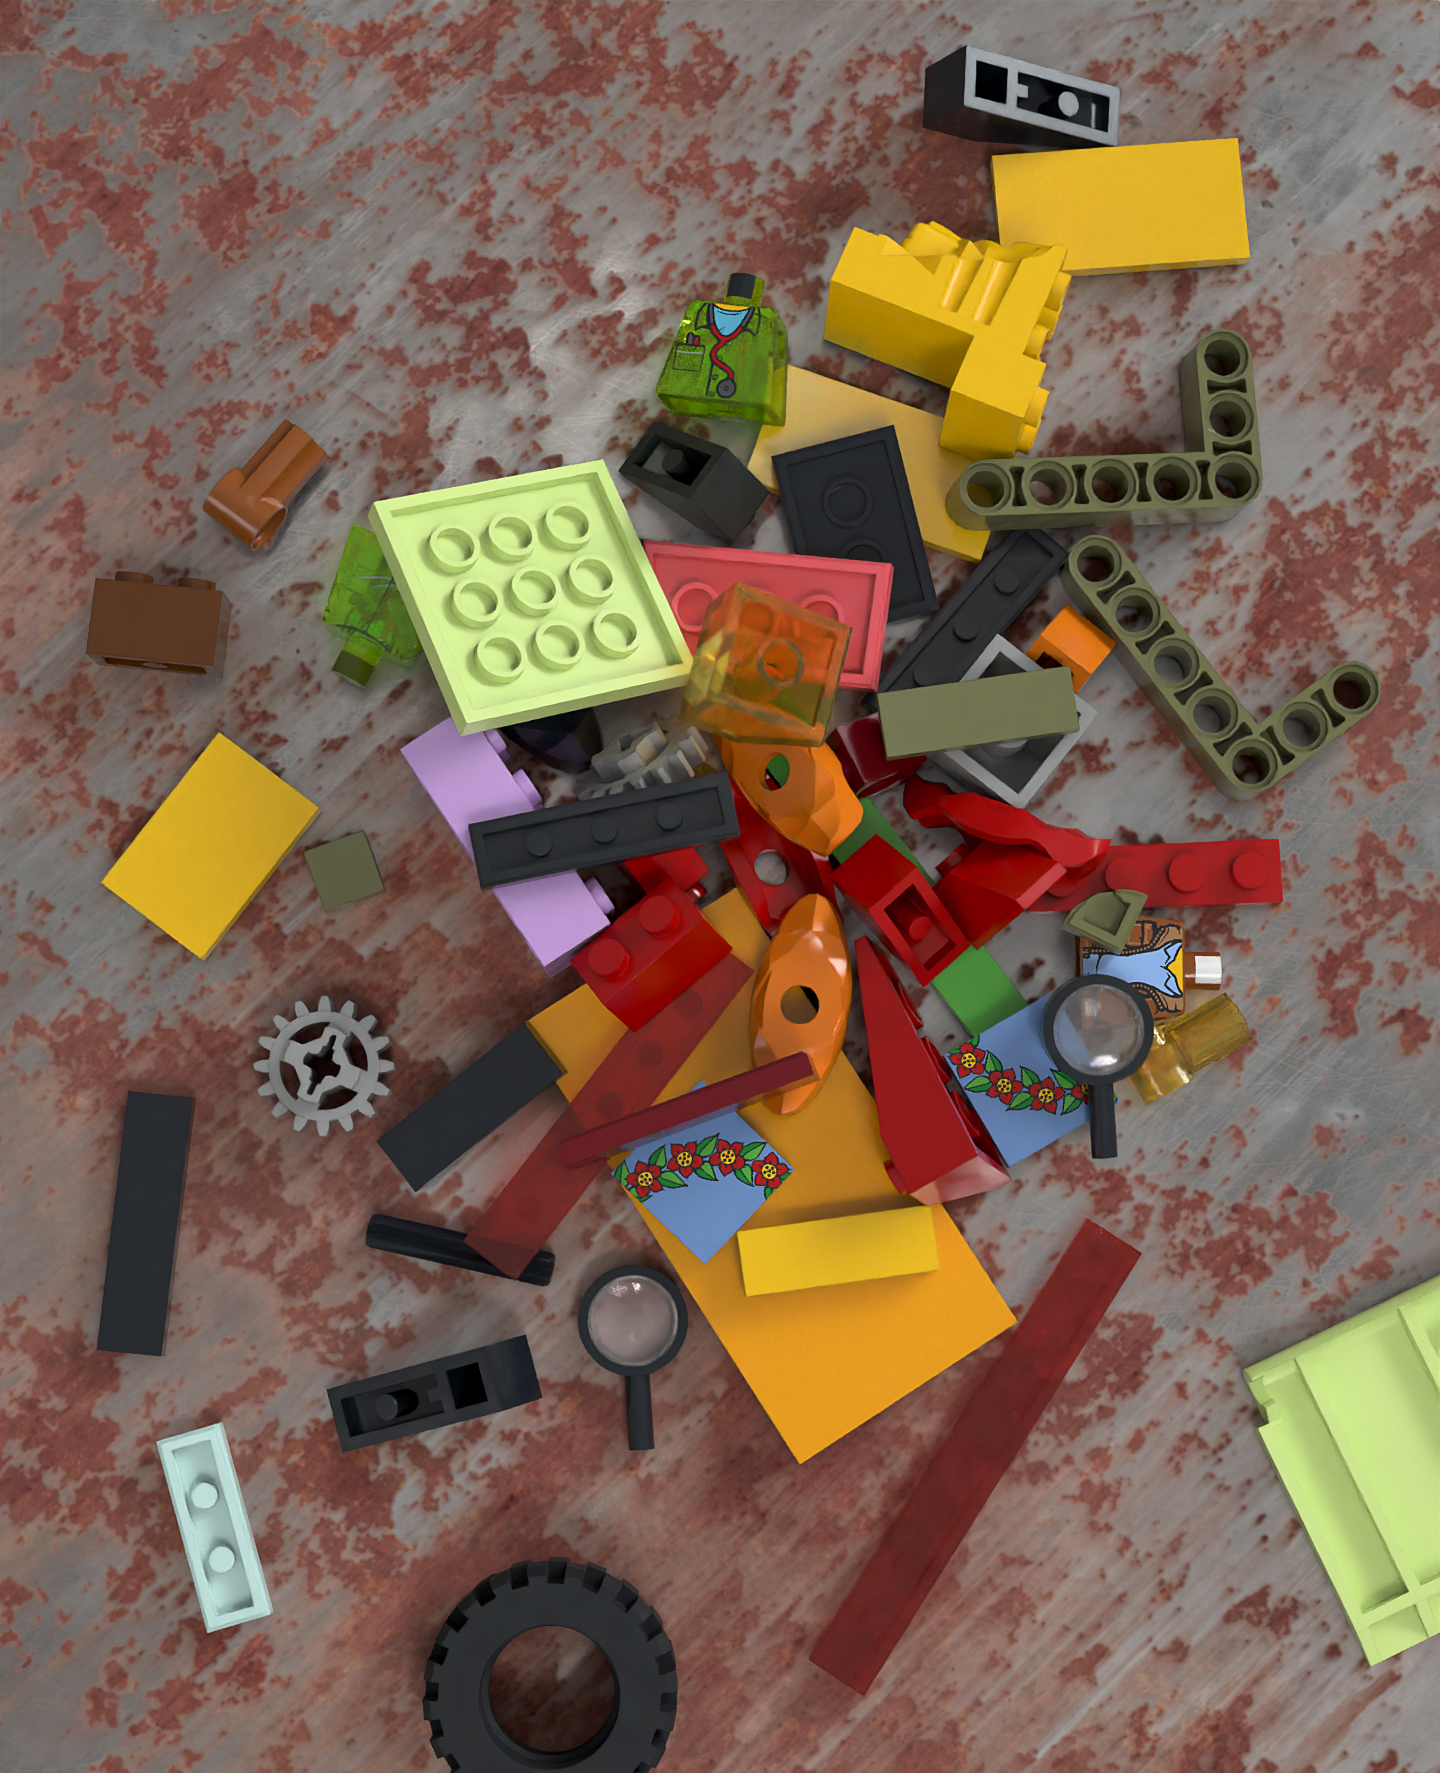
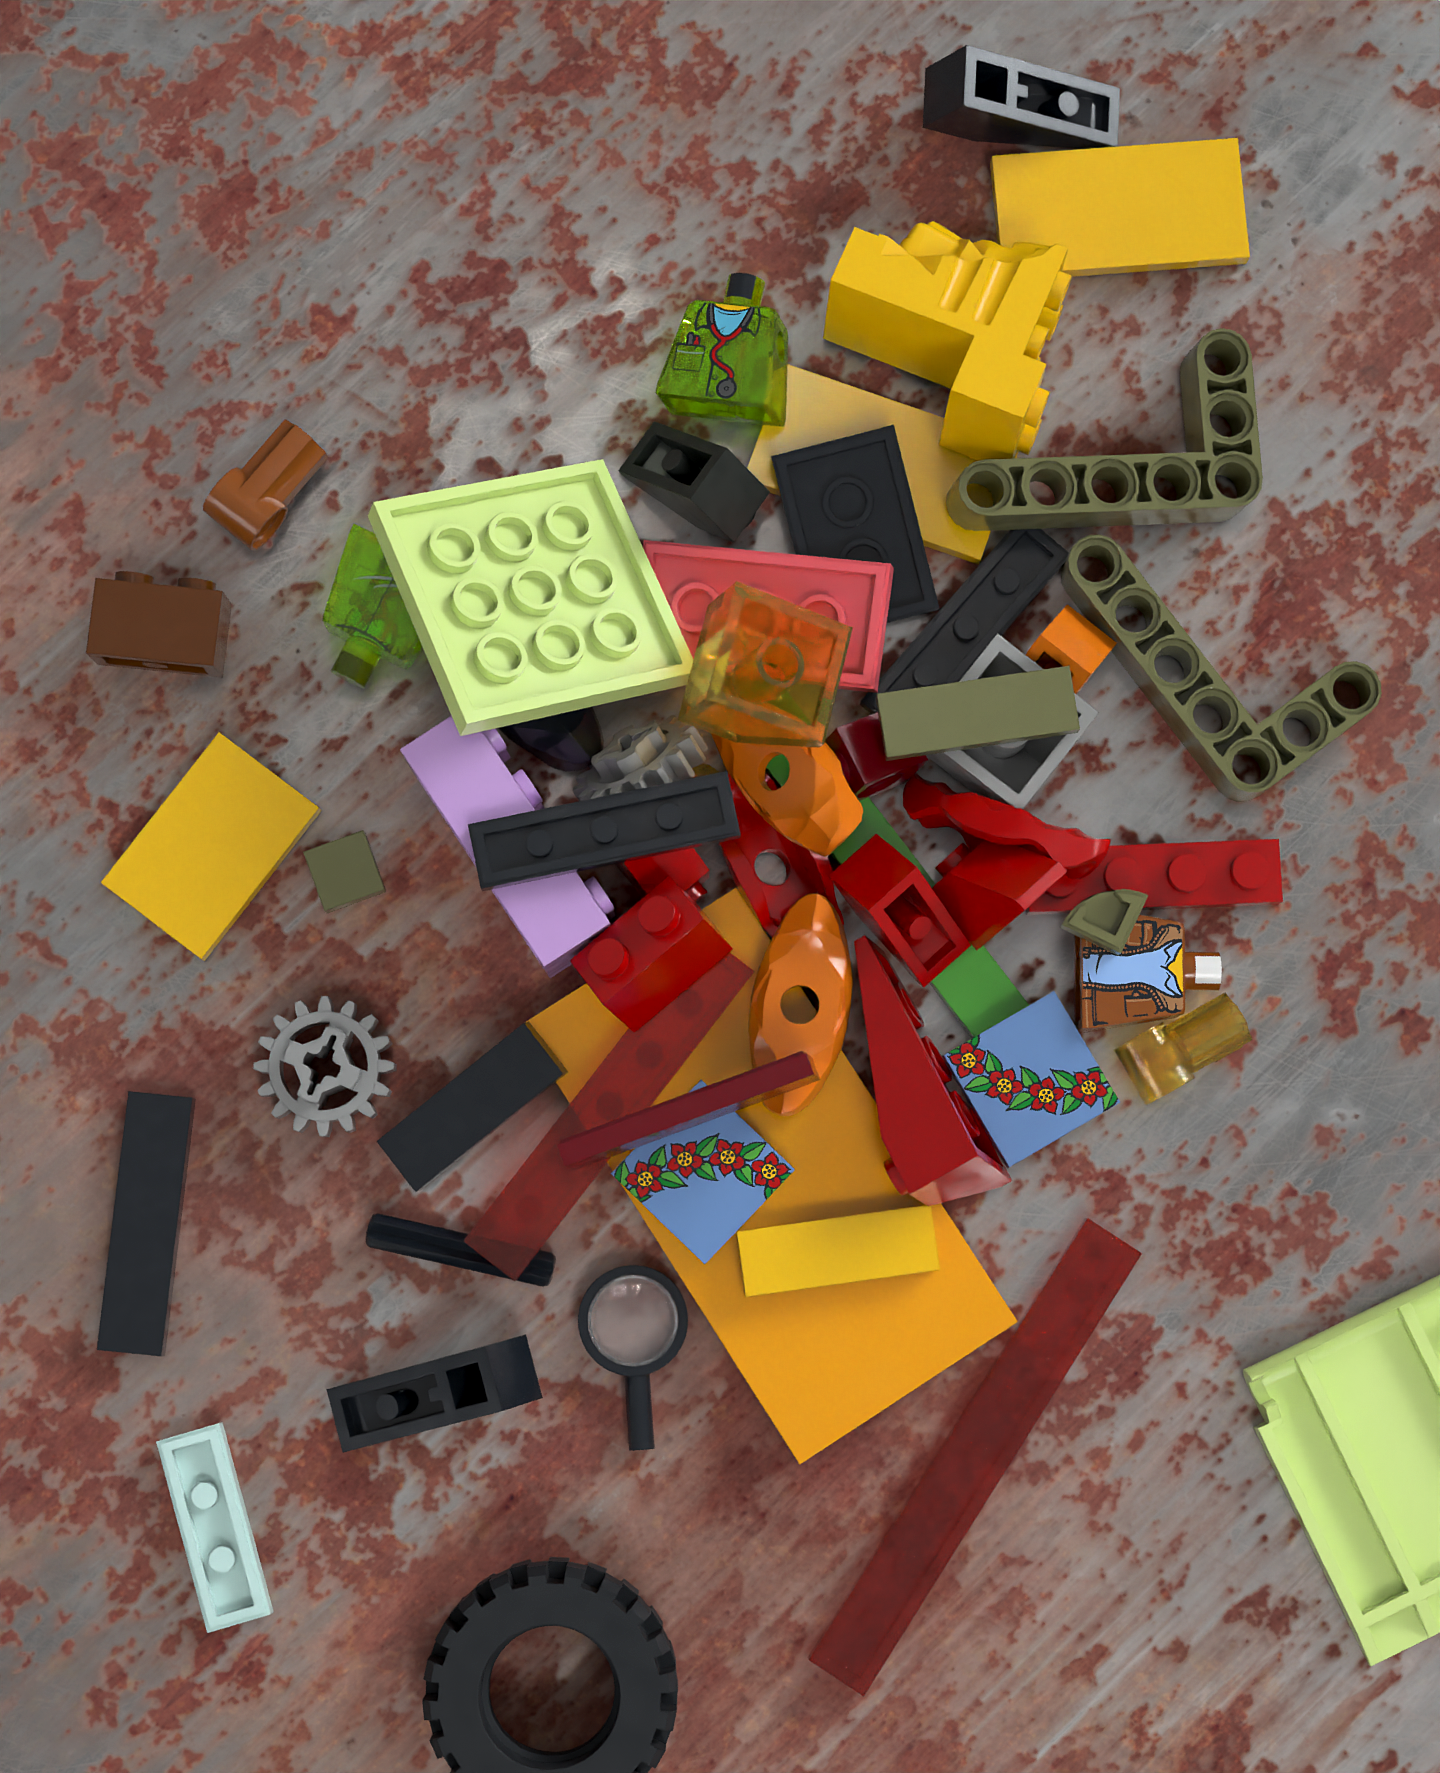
(1097, 1035): piece -> none

